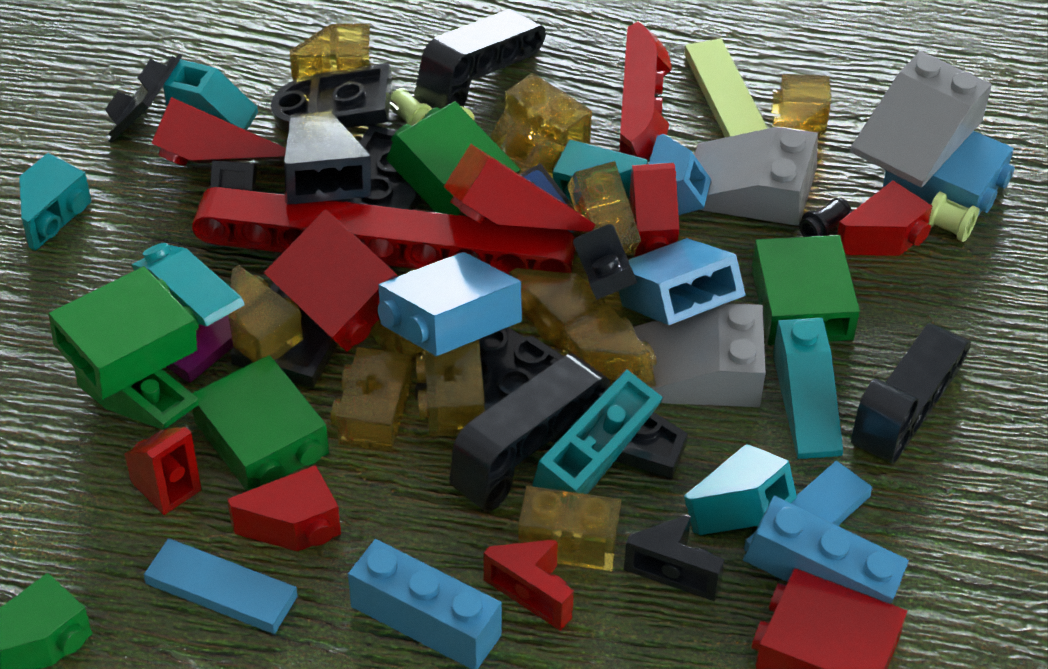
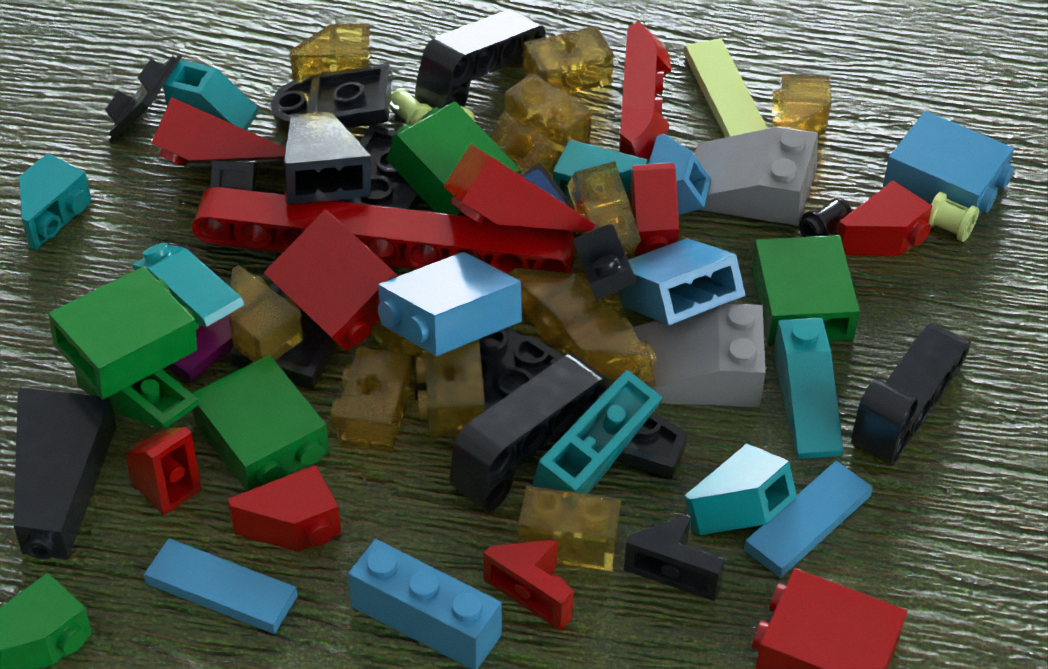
(57, 465): none -> black slope
(571, 60): none -> clear yellow brick
(800, 540): dark azure brick -> none
(922, 118): light grey slope -> none

